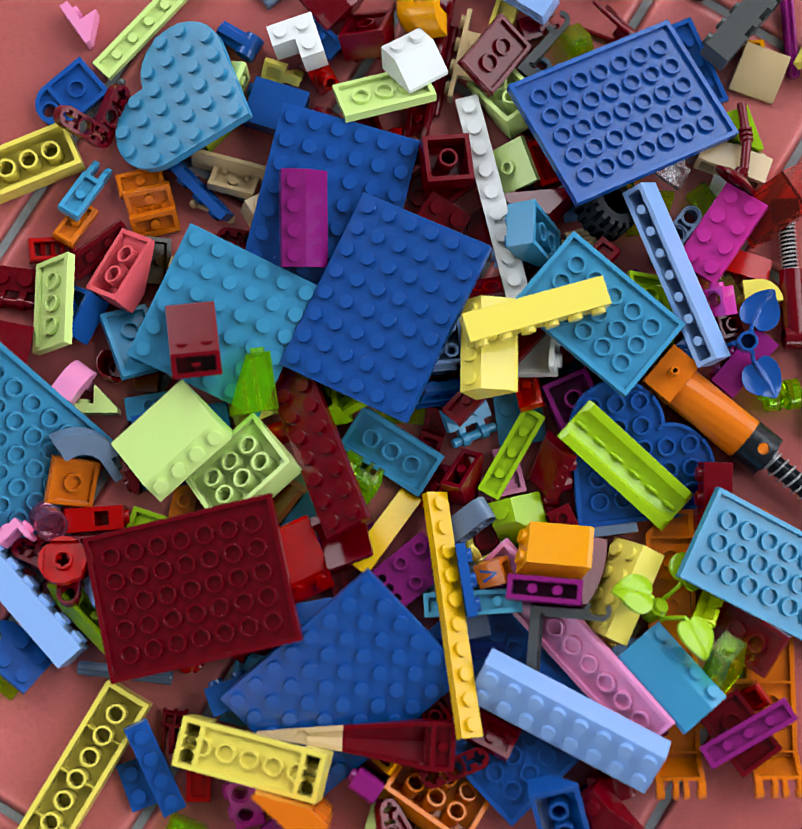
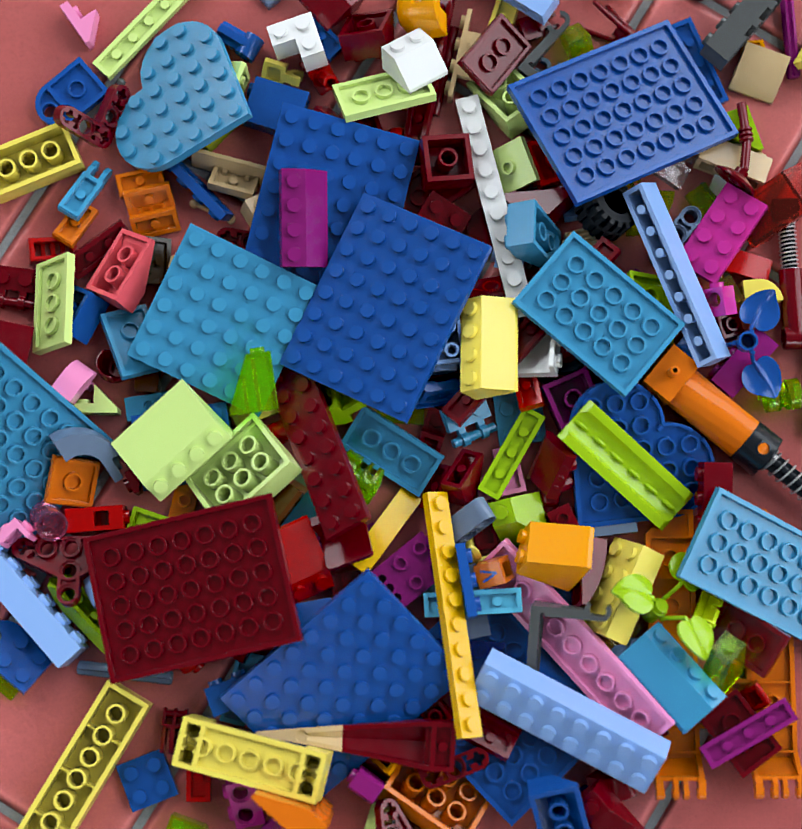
(72, 571): red plate -> none
(154, 767): blue plate -> none
(193, 340): dark red slope -> none
(535, 311): light yellow brick -> none
(544, 590): magenta brick -> none

